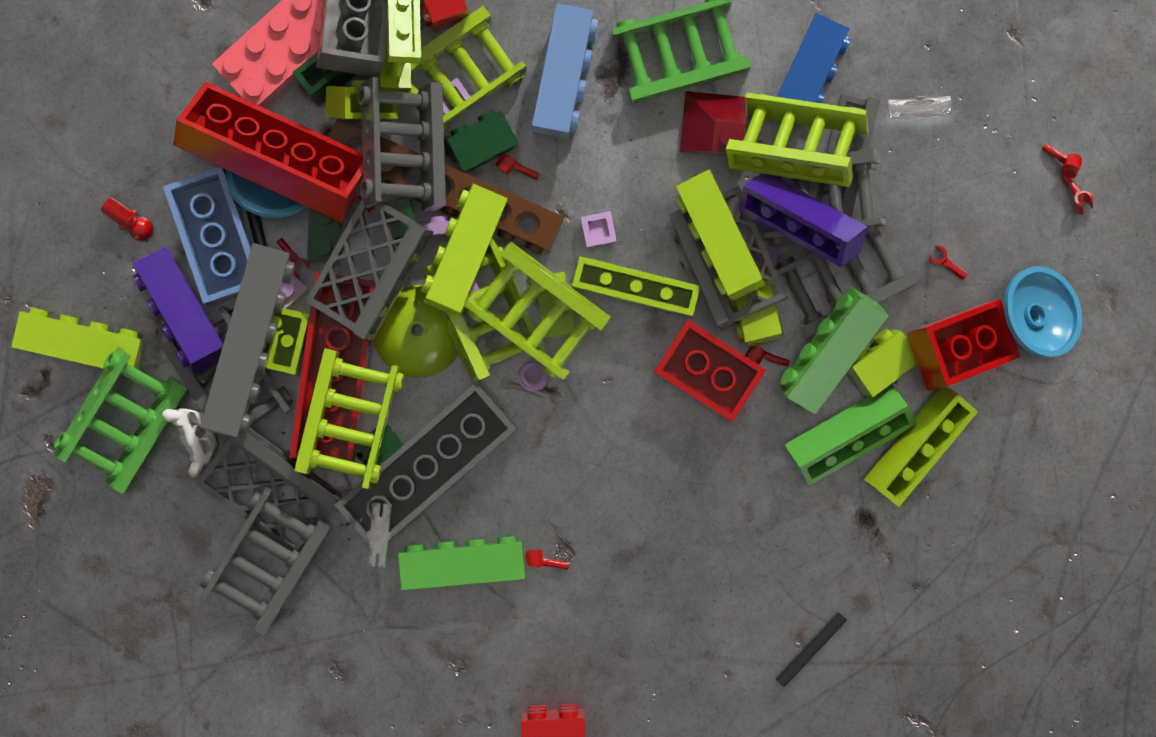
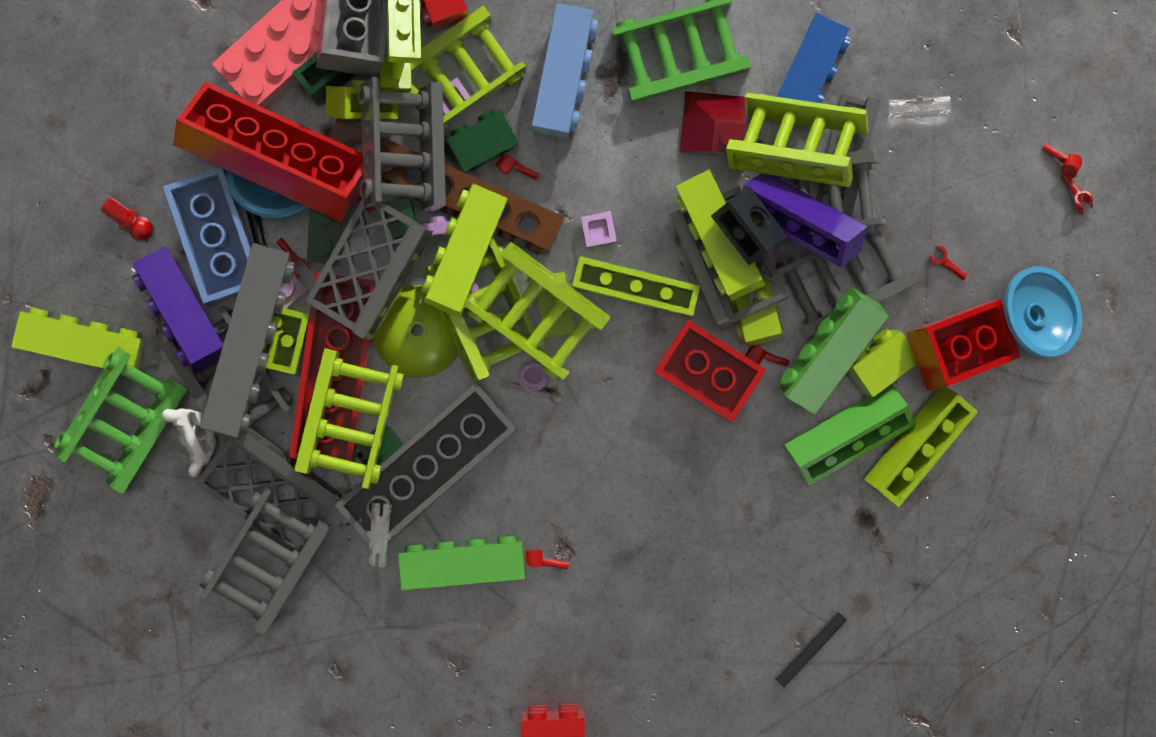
(749, 225): none -> black brick

